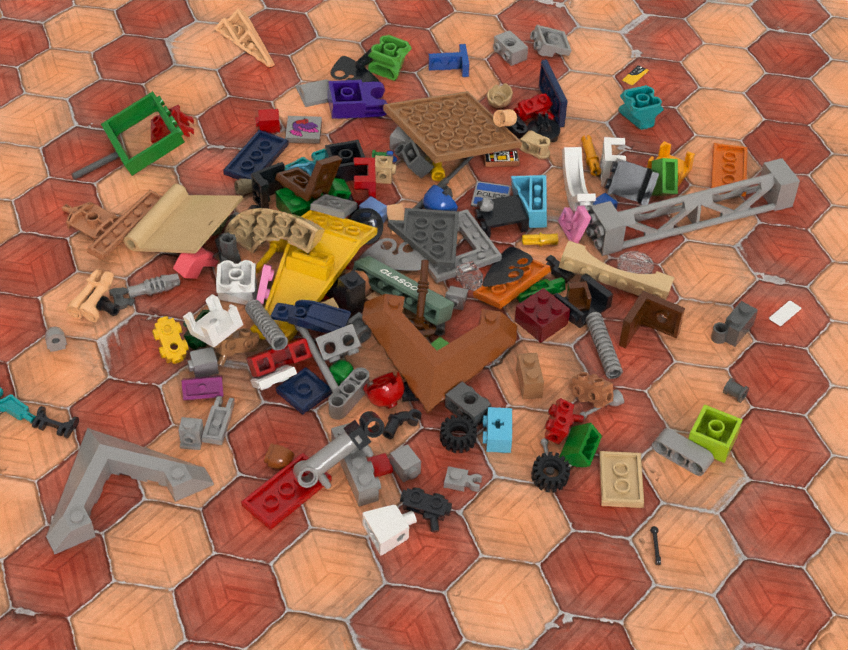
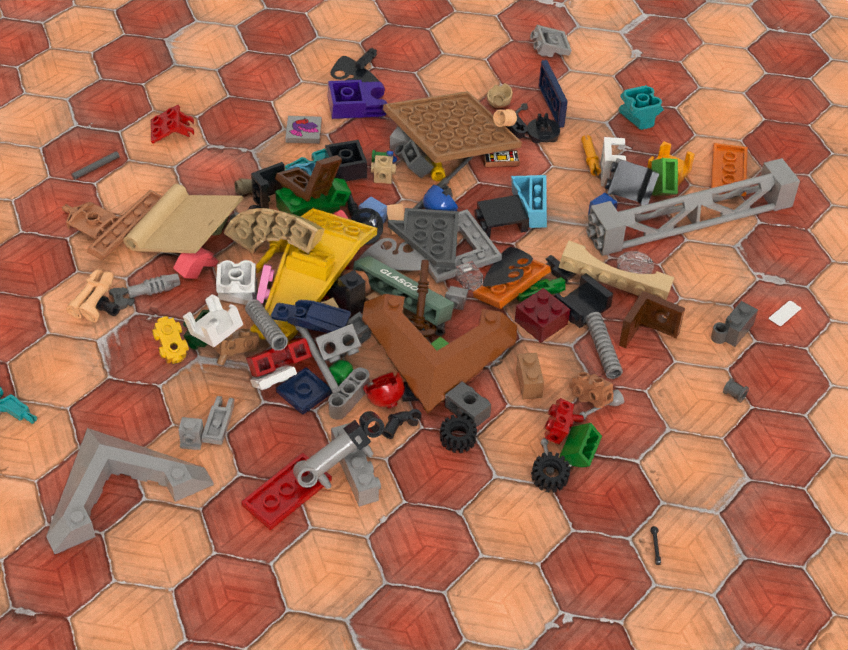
(55, 339): light grey piece -> none
(63, 428): black piece -> none
(132, 115): green piece -> none
(202, 387): magenta panel -> none
(203, 362): light grey brick -> none
(227, 248): dark grey piece -> none
(242, 33): light nougat wedge -> none
(256, 155): dark blue tile -> none
(268, 120): red brick -> none
(278, 456): dark orange piece -> none
(314, 92): light grey piece -> none
(334, 206): light grey tile -> none
(366, 182): red panel -> none
(381, 465): red tile -> none
(387, 527): white torso -> none
(388, 56): bright green piece -> none
(405, 463): light grey brick -> none
(432, 507): black brick -> none
(450, 61): blue bracket -> none
(459, 479): light grey plate -> none
(486, 205): light grey hinge -> none
(490, 191): piece -> none
(499, 430): medium azure brick -> none
(510, 48): light grey brick -> none
(532, 107): red brick -> none
(534, 143): tan piece -> none
(540, 239): yellow axle -> none
(574, 179): white arch -> none
(574, 223): bright pink plate -> none
(579, 295): reddish brown panel -> none
(621, 479): tan tile -> none
(635, 75): yellow sticker -> none
(683, 452): light grey beam -> none
(716, 432): lime brick -> none

